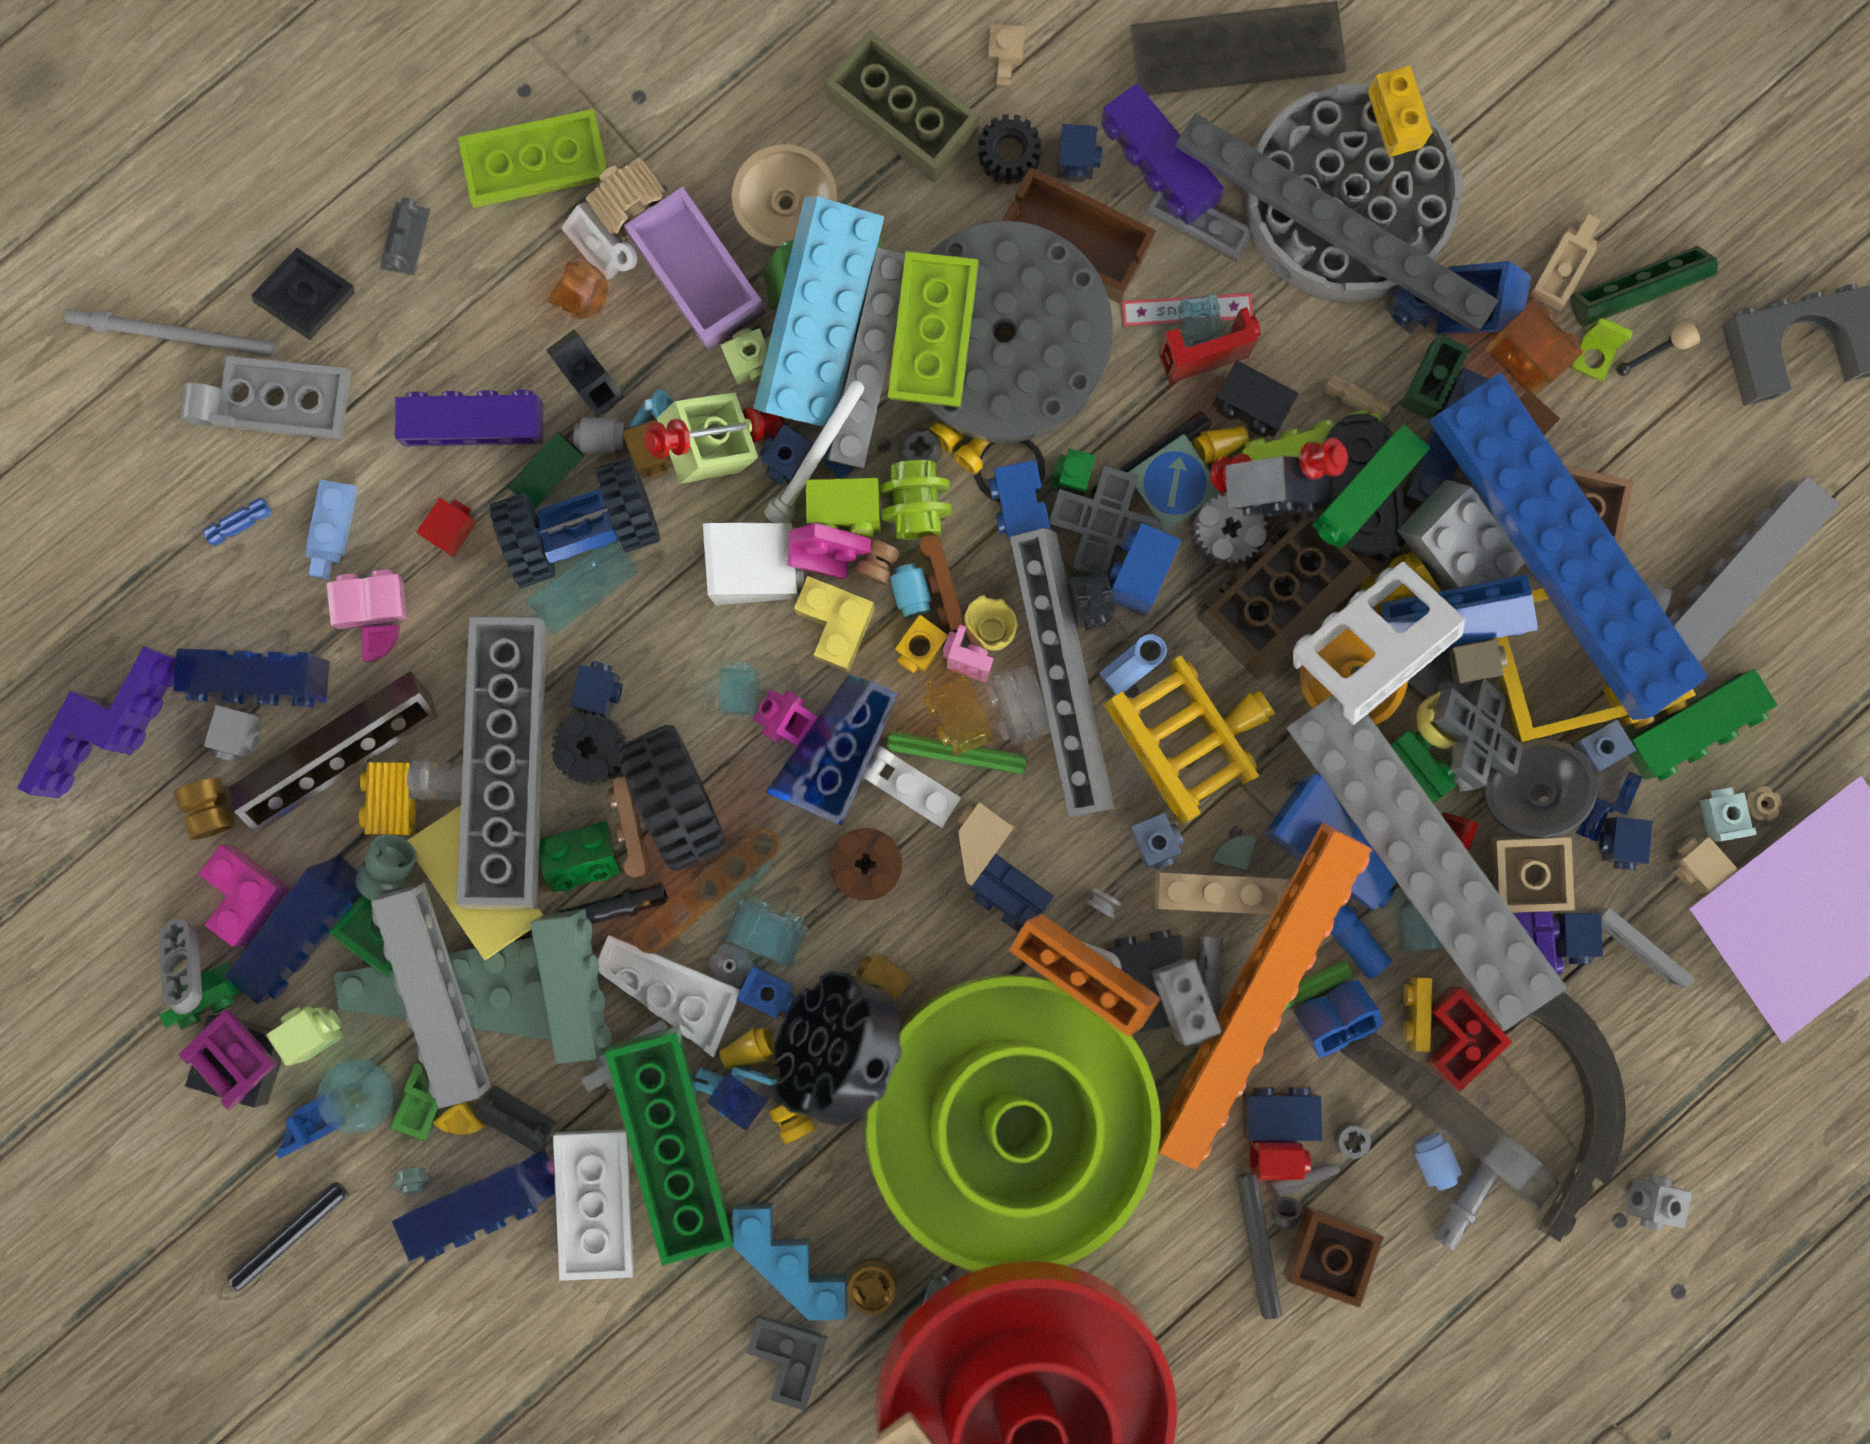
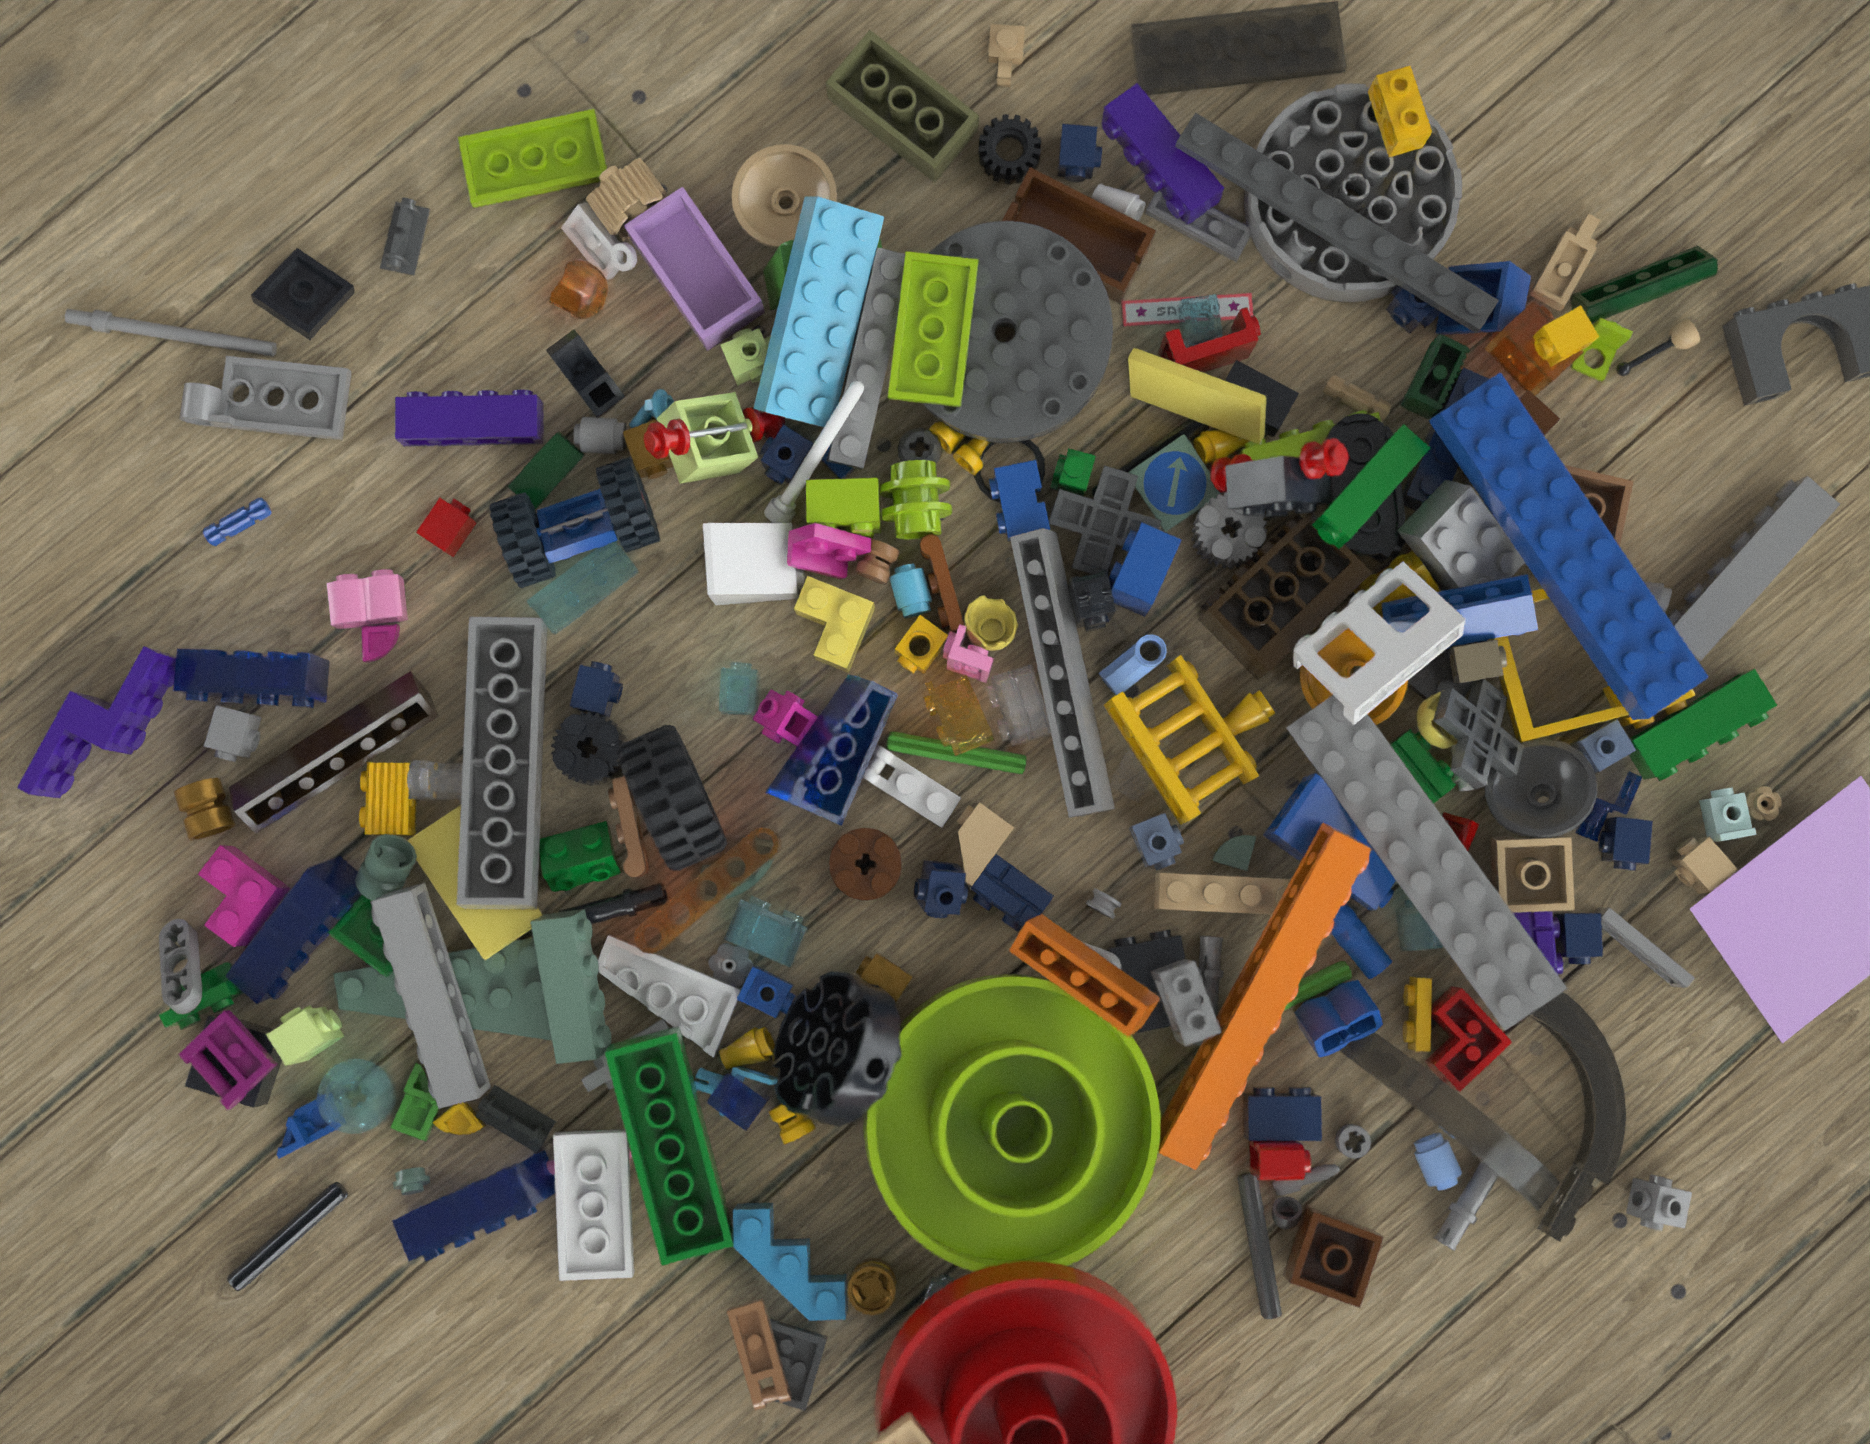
(330, 526): light blue hinge -> none
(758, 1352): none -> medium nougat plate
(941, 889): none -> dark blue brick
(1120, 200): none -> white cone
(1197, 395): none -> light yellow tile
(1565, 336): none -> yellow brick

